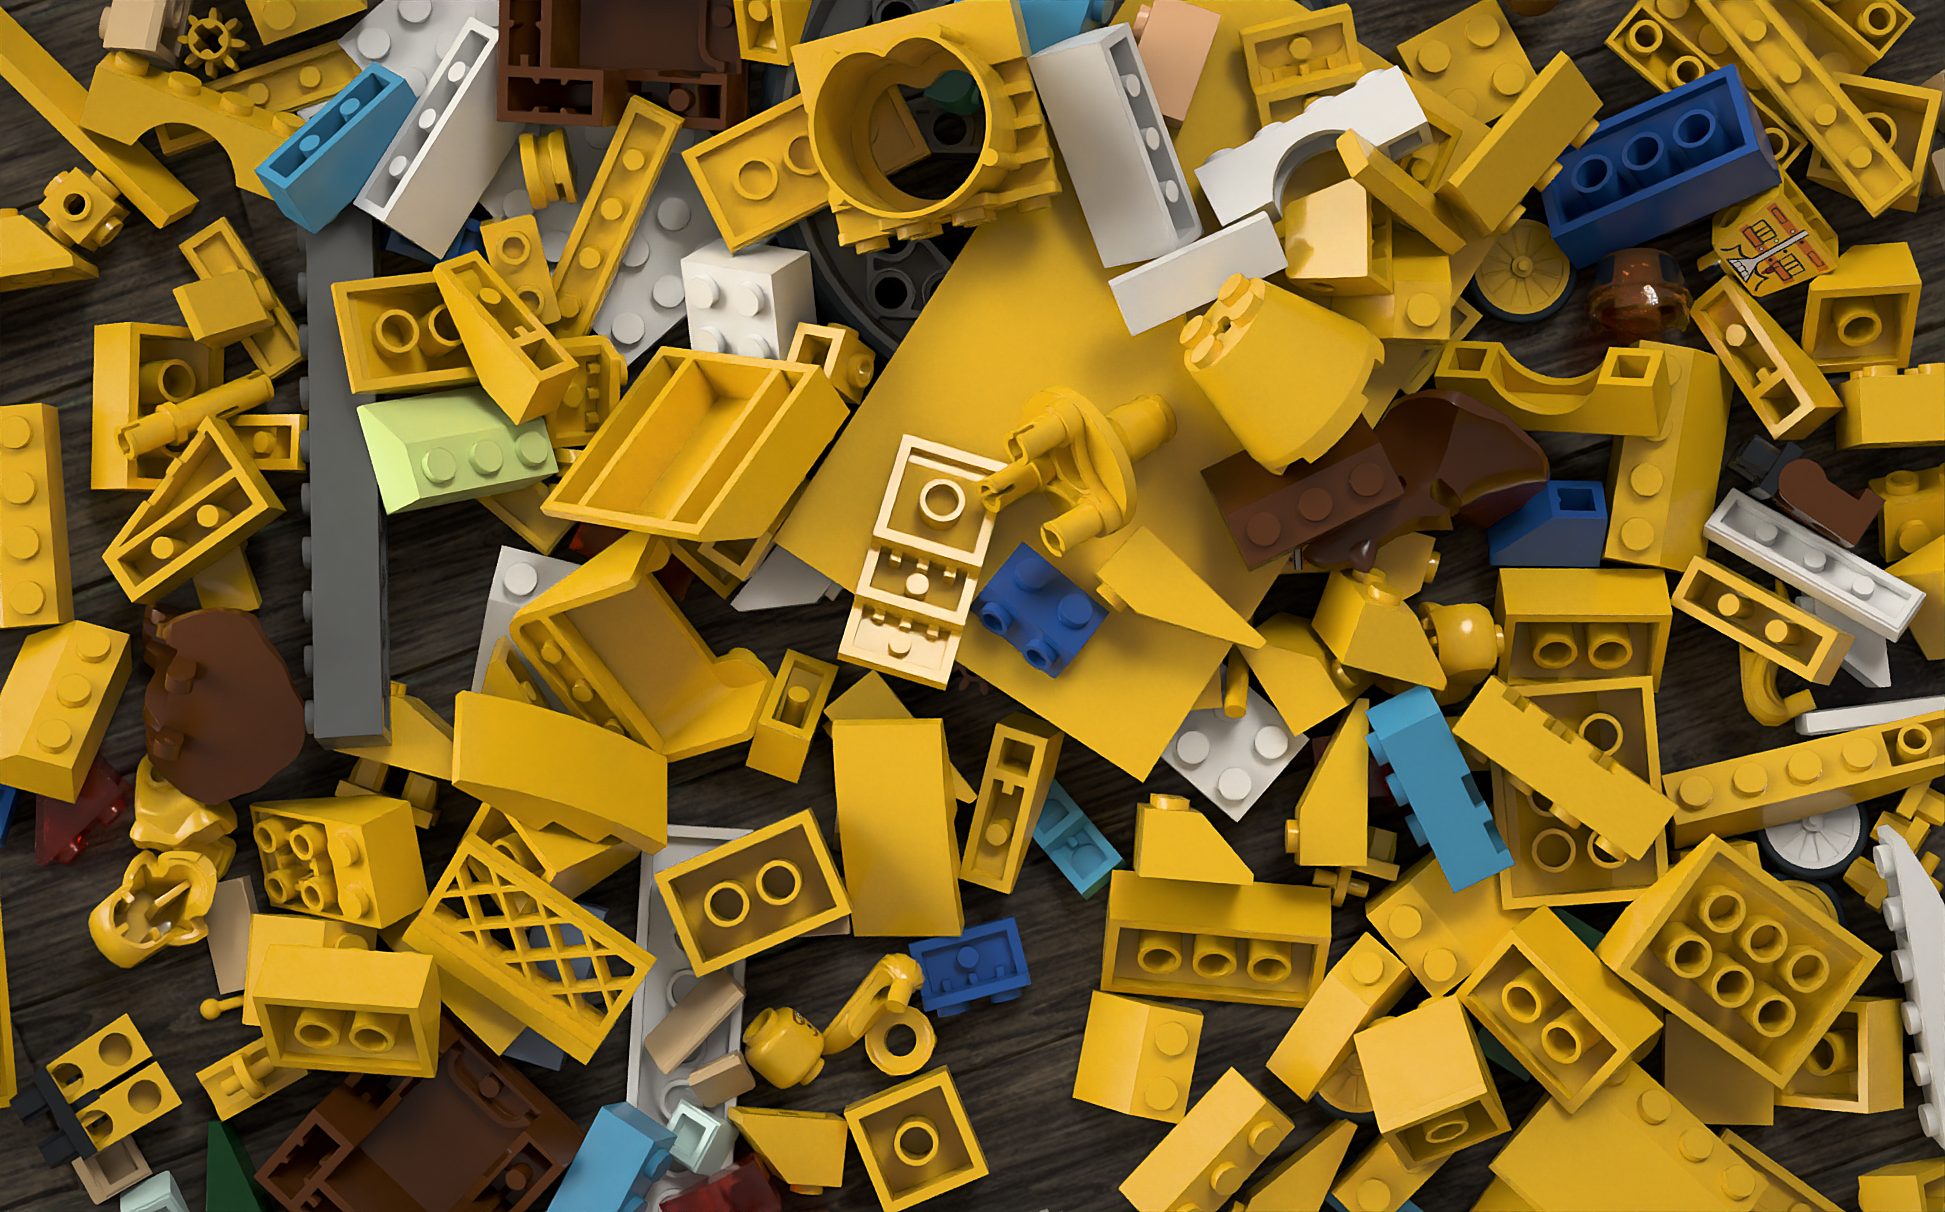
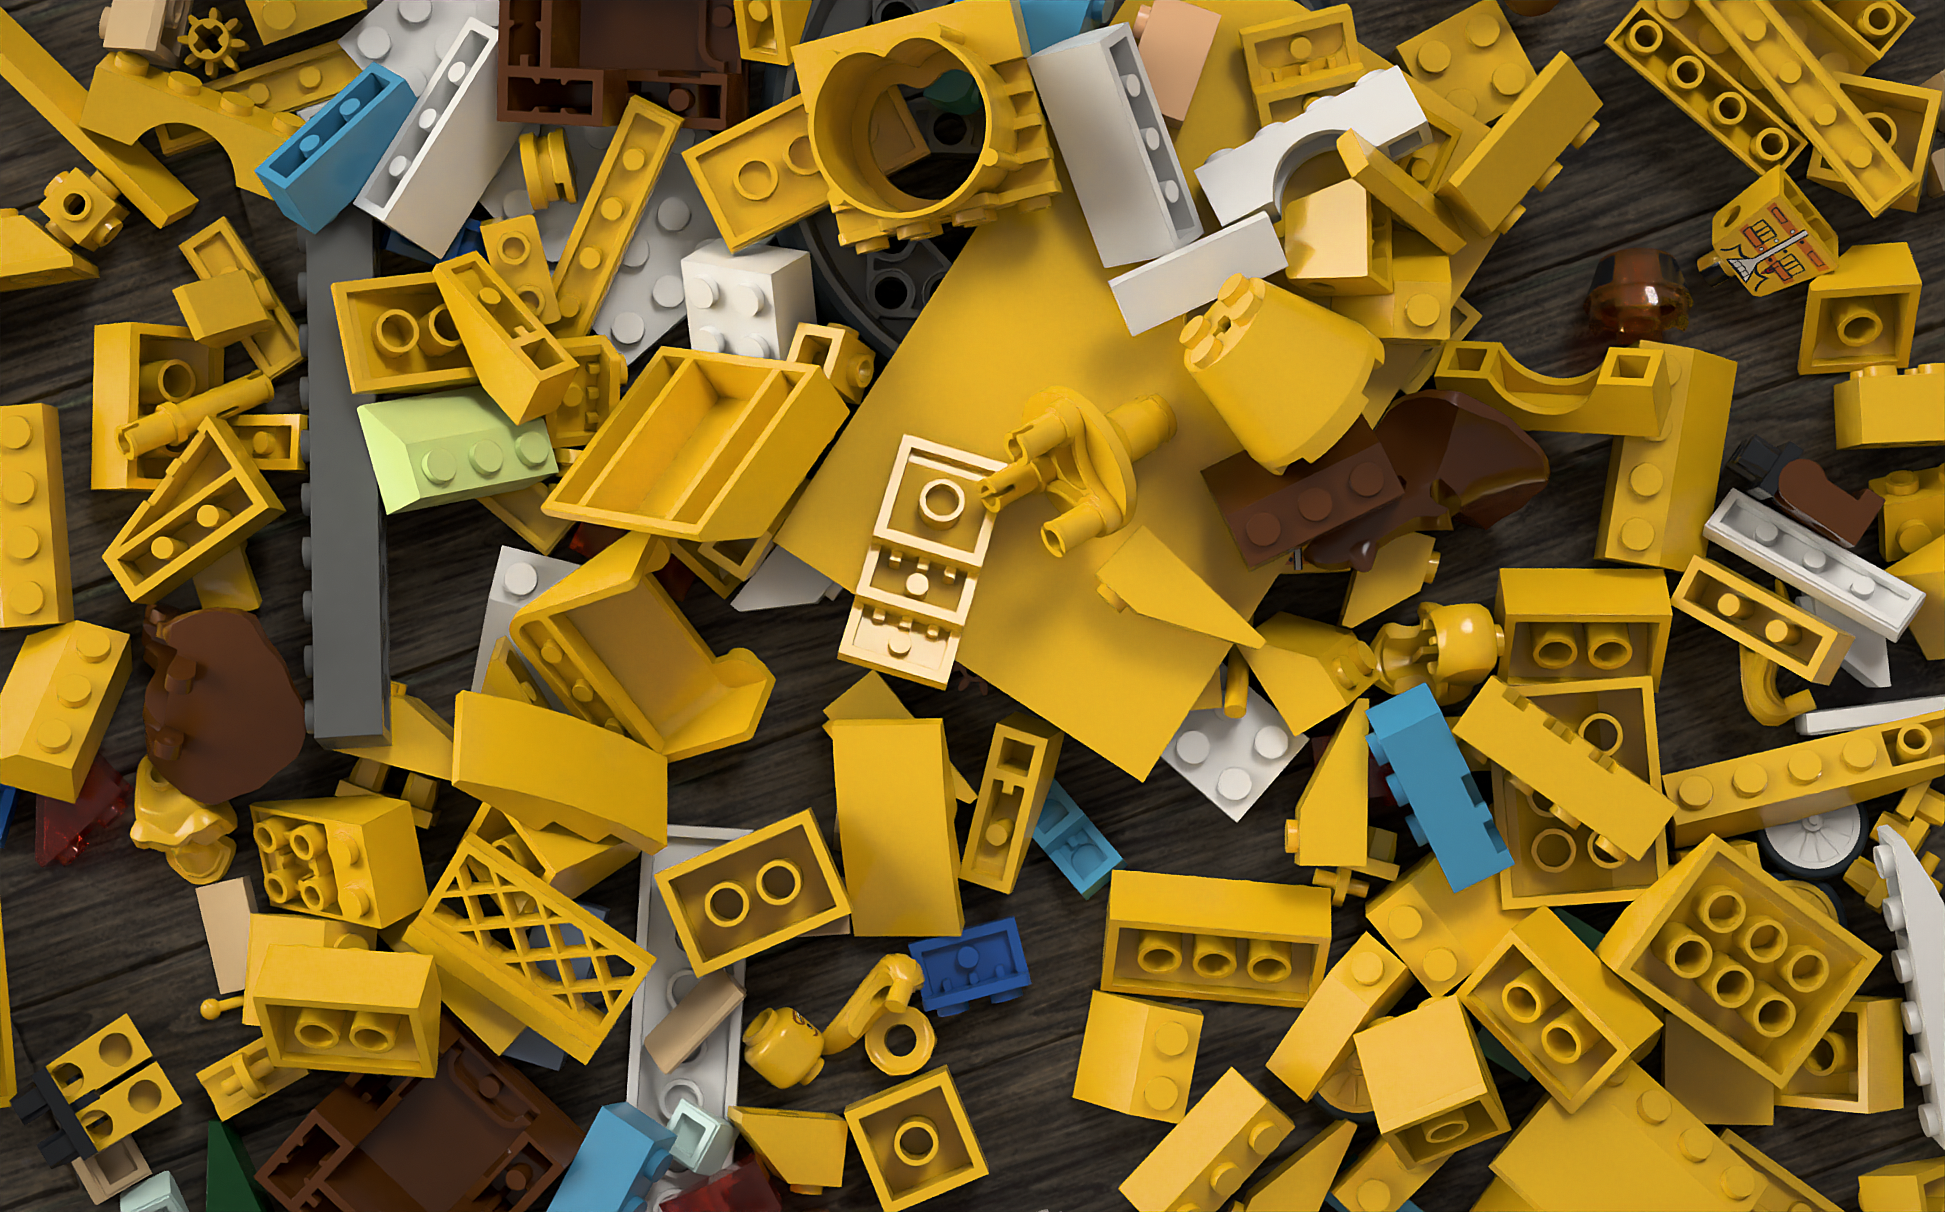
(155, 907): yellow head -> none
(722, 1079): tan slope -> none
(791, 716): yellow slope -> none
(1038, 610): blue bracket -> none
(1183, 844): yellow slope -> none
(1375, 629): yellow slope -> none
(1524, 274): yellow wheel -> none
(1554, 528): blue slope -> none
(1659, 168): blue slope -> none
(1765, 362): yellow slope -> none

